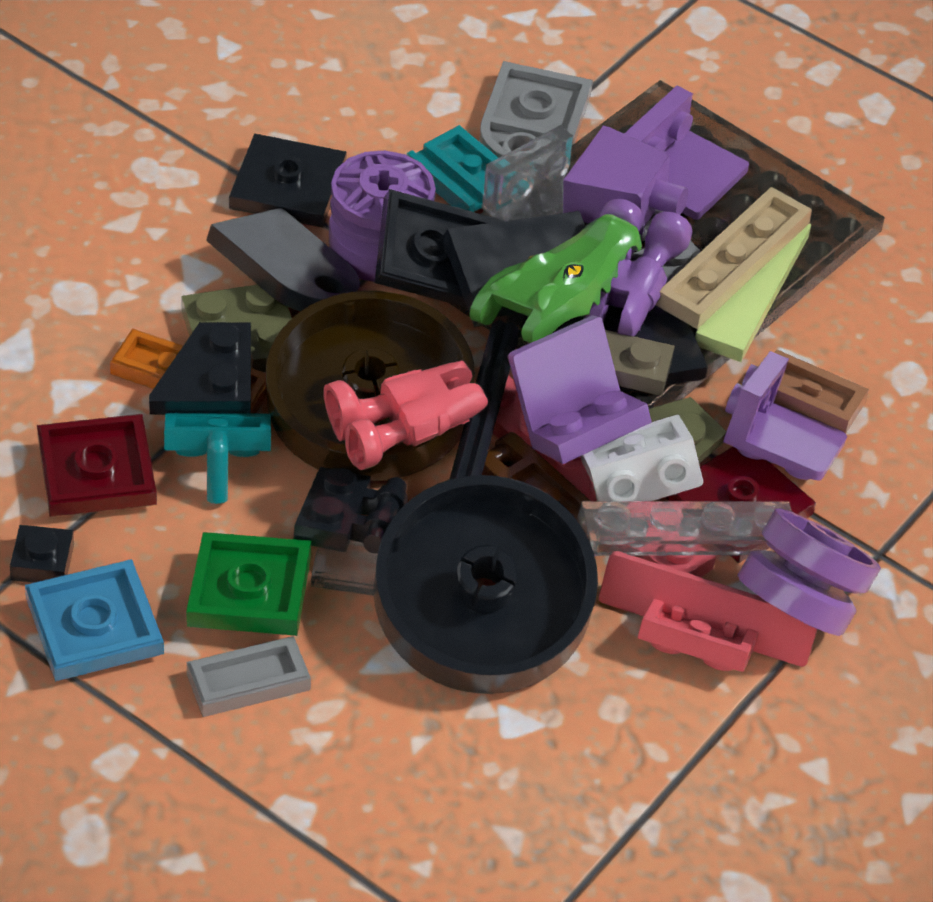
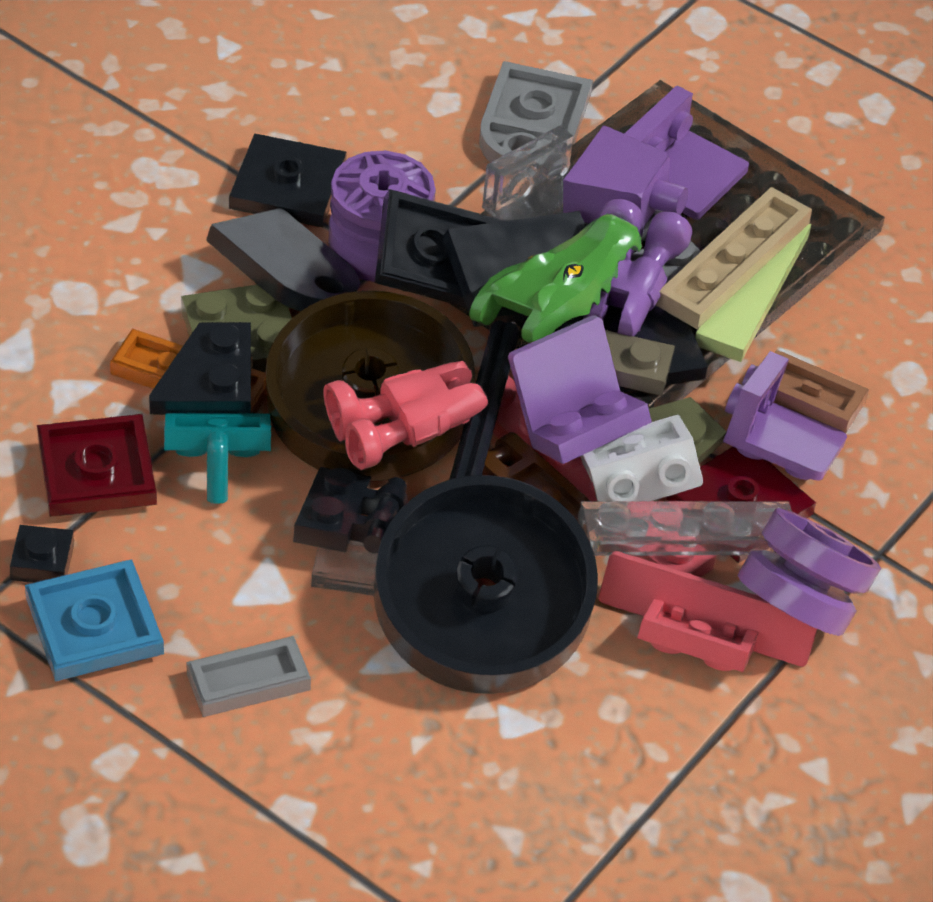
(249, 584): green plate -> none
(457, 167): teal plate -> none

